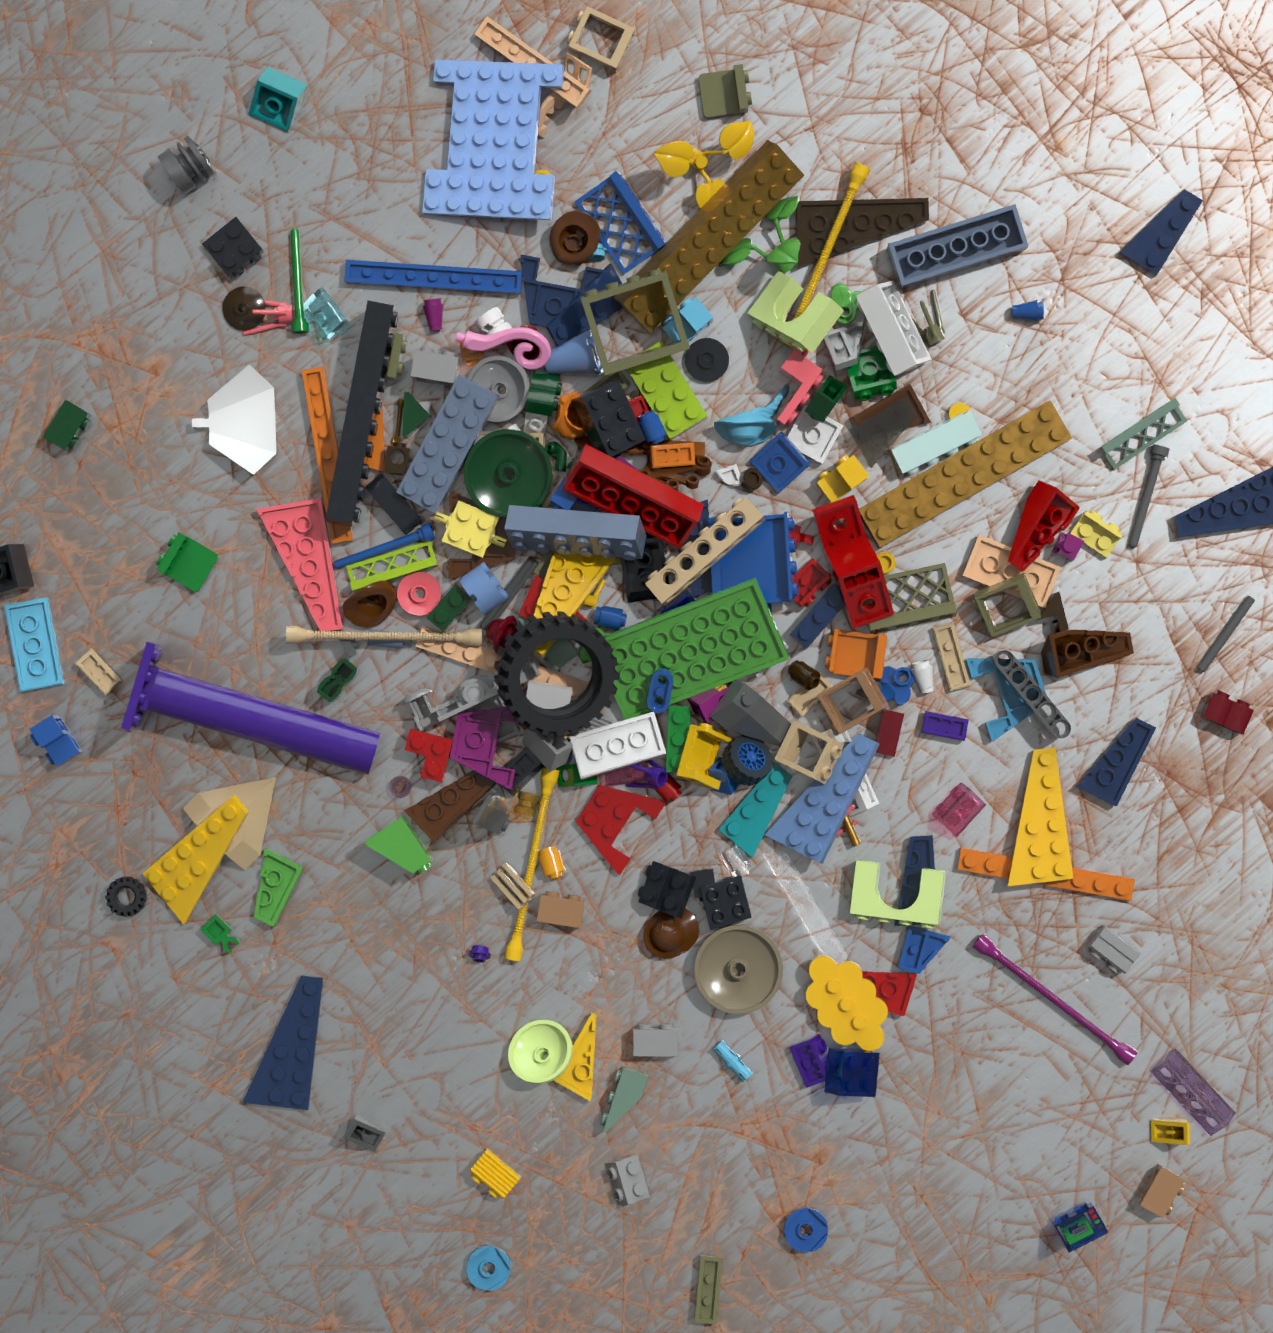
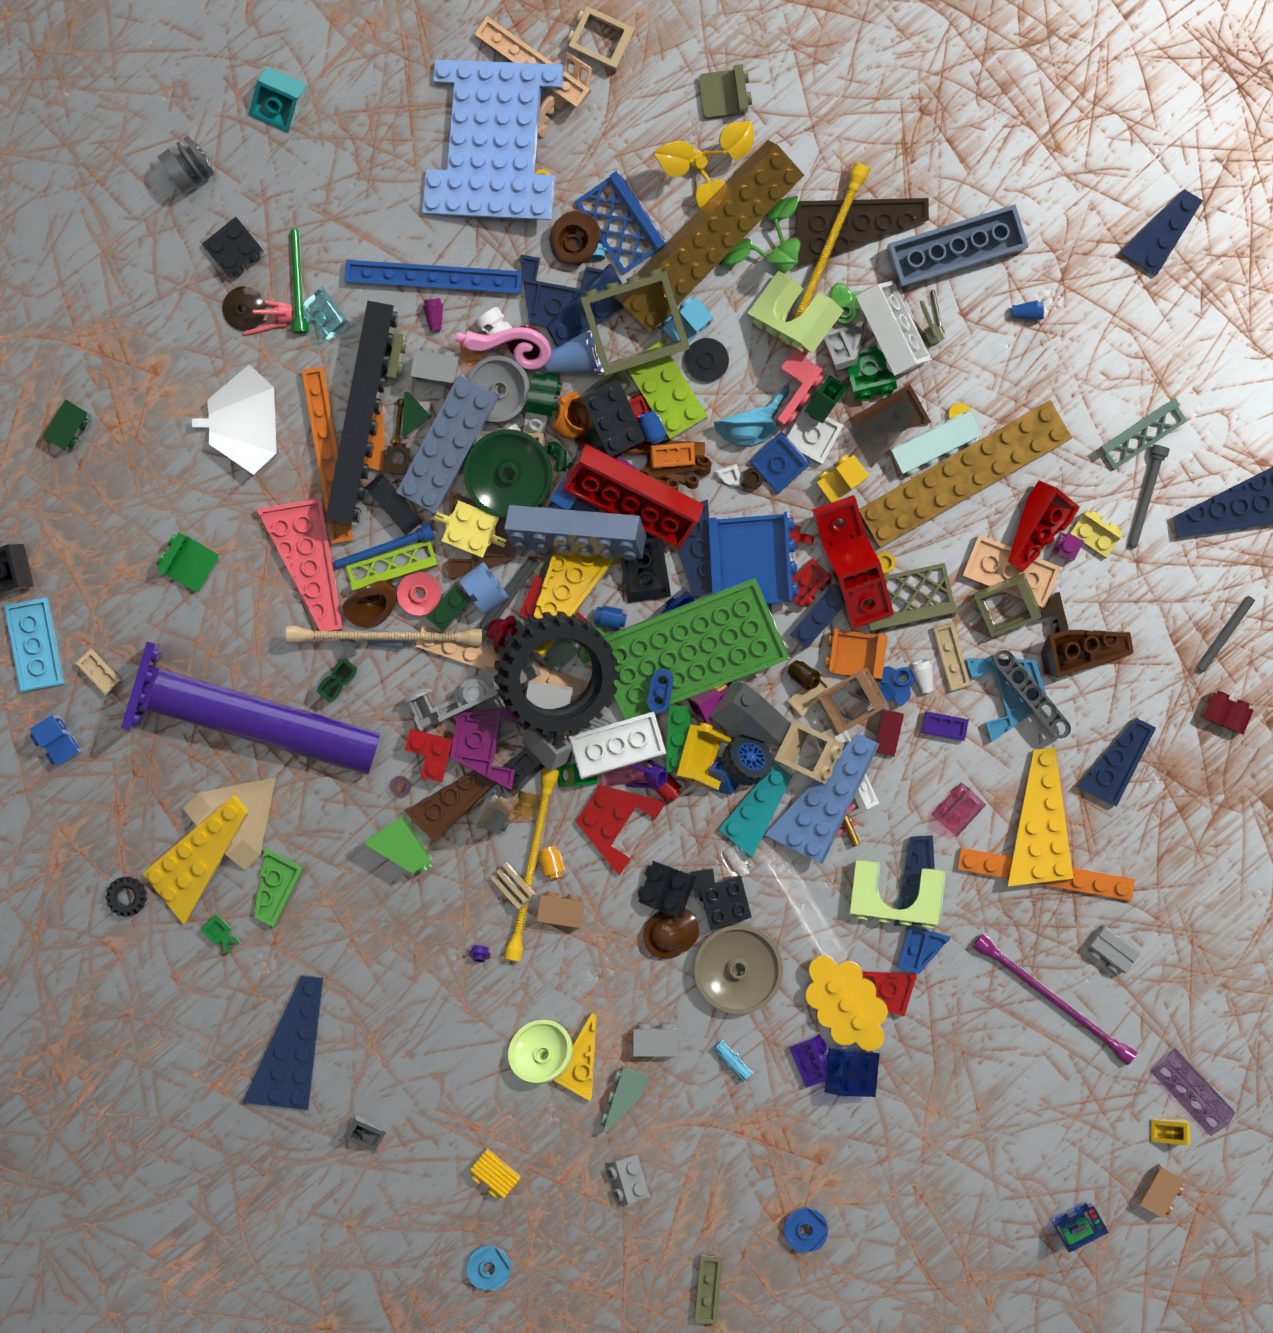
(592, 600): yellow hand -> none
(701, 563): tan brick -> none

